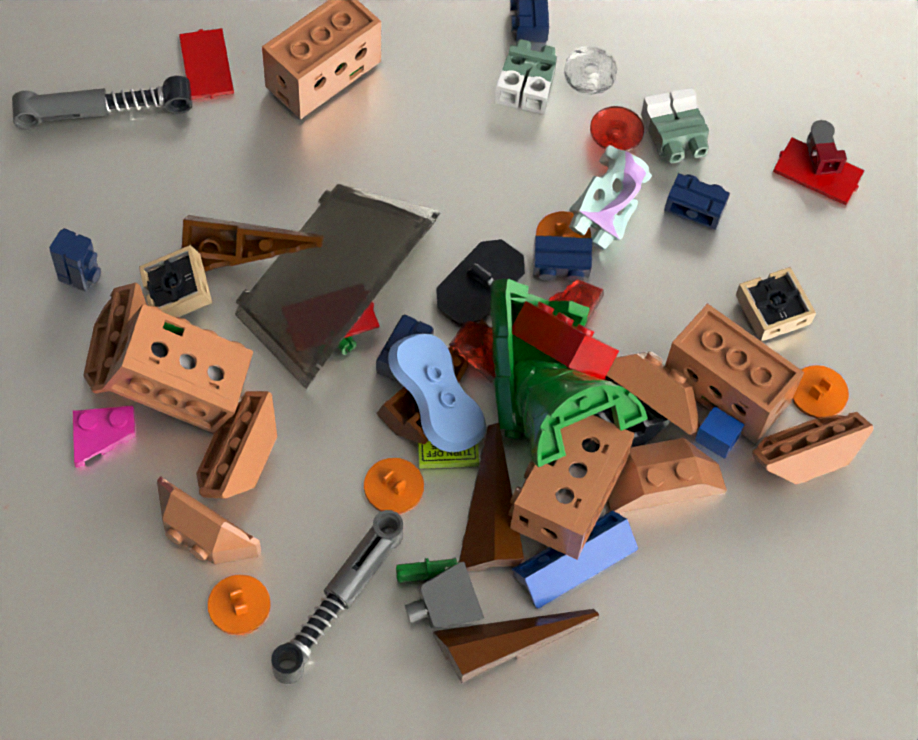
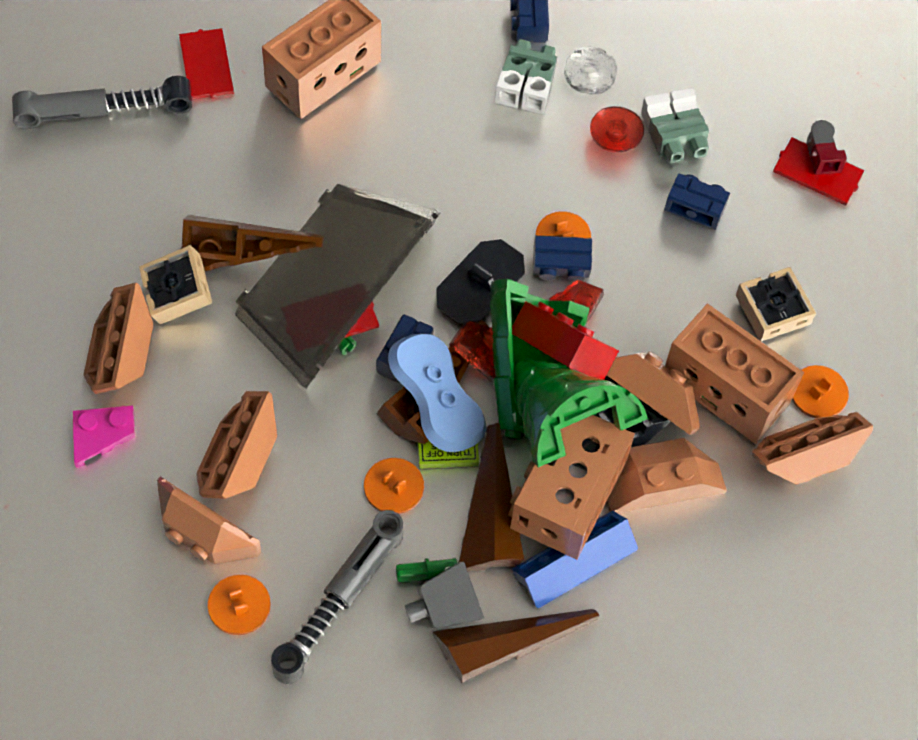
(75, 259): dark blue brick -> none
(178, 368): nougat piece -> none
(602, 213): light aqua hips -> none
(719, 432): blue panel -> none

